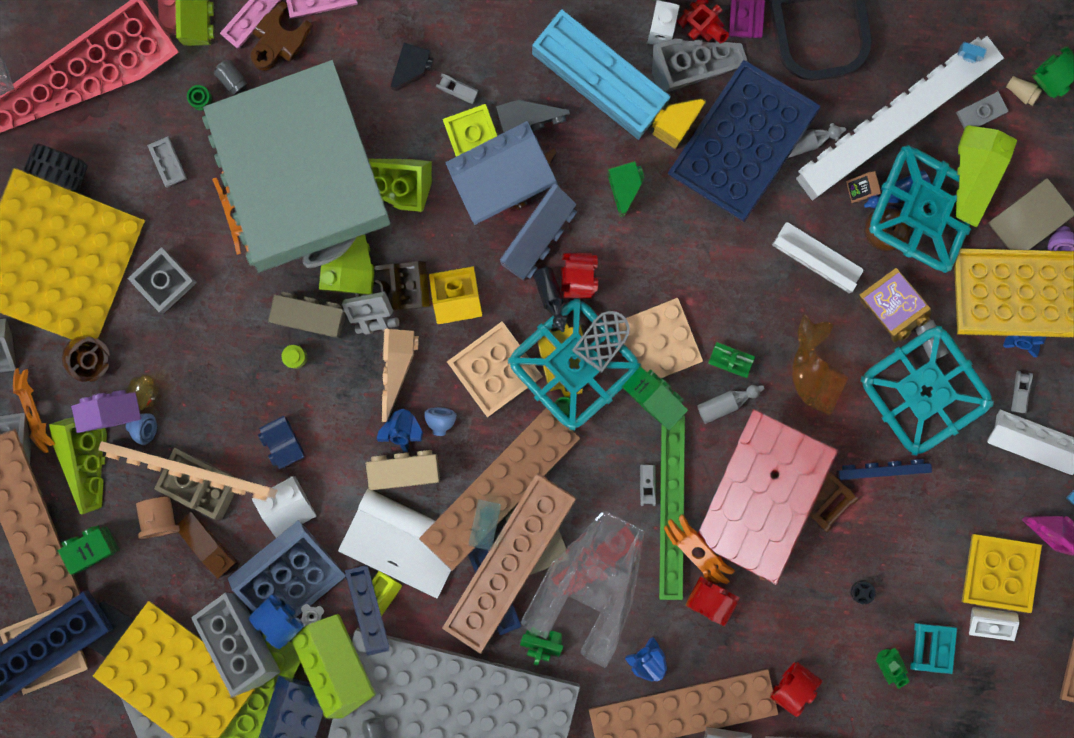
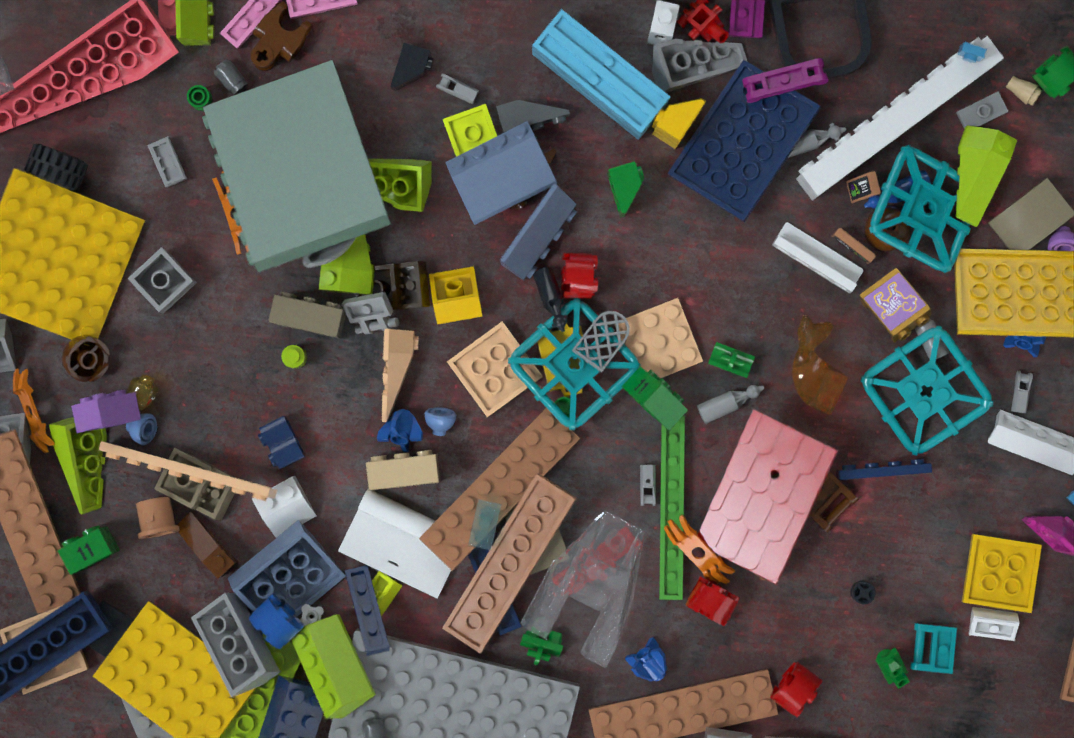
(785, 80): none -> magenta plate
(853, 245): none -> nougat tile

